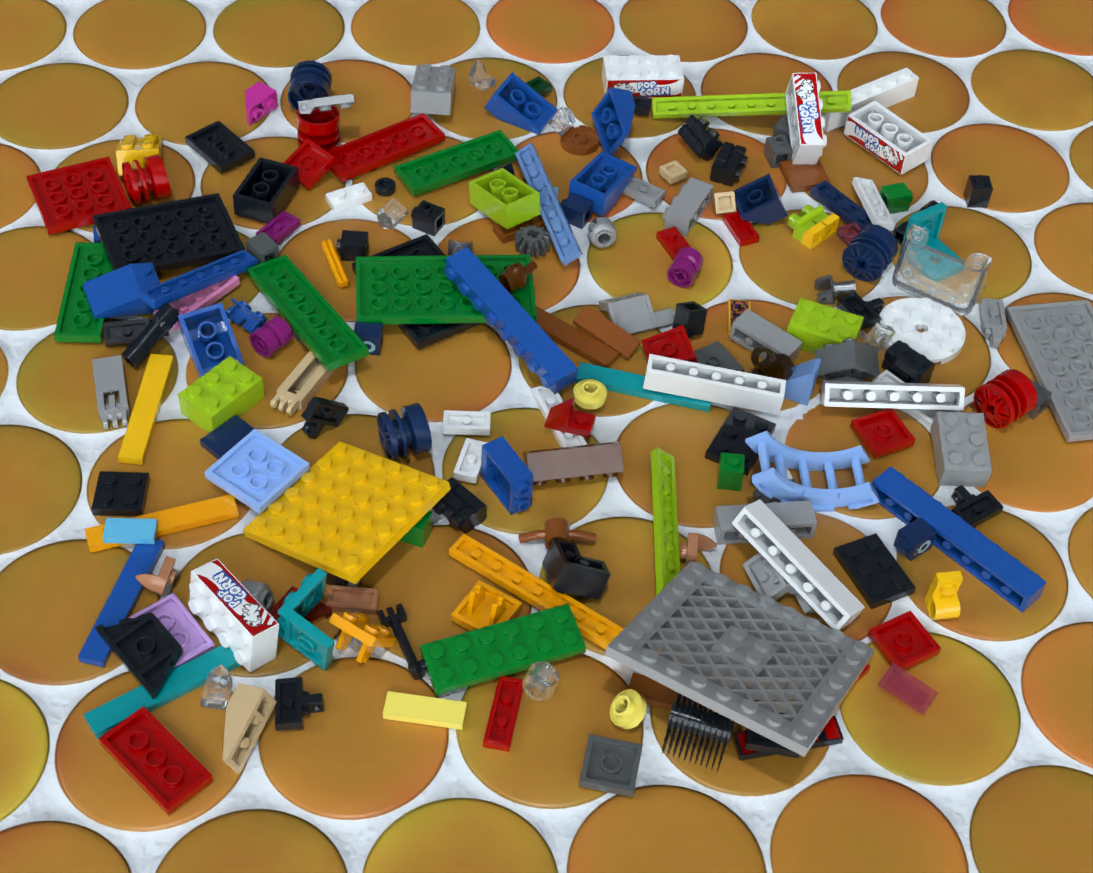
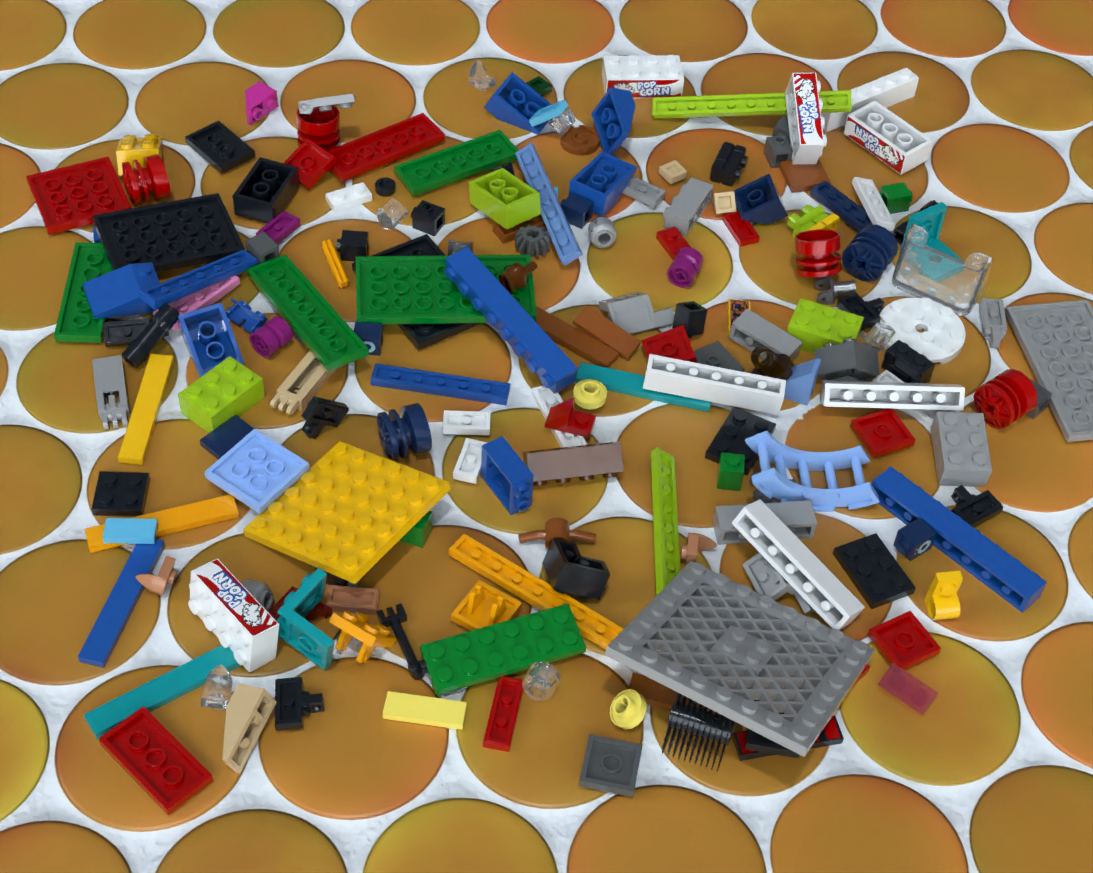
(144, 649): black wing -> none
(182, 627): lavender tile -> none
(308, 82): dark blue wheel -> none
(433, 89): light grey brick -> none
(440, 384): none -> blue tile
(461, 507): black brick -> none
(548, 112): none -> medium azure tile
(642, 105): black plate -> none
(700, 137): black brick -> none
(818, 253): none -> red wheel
(848, 232): clear pink plate -> none
(978, 191): black brick -> none

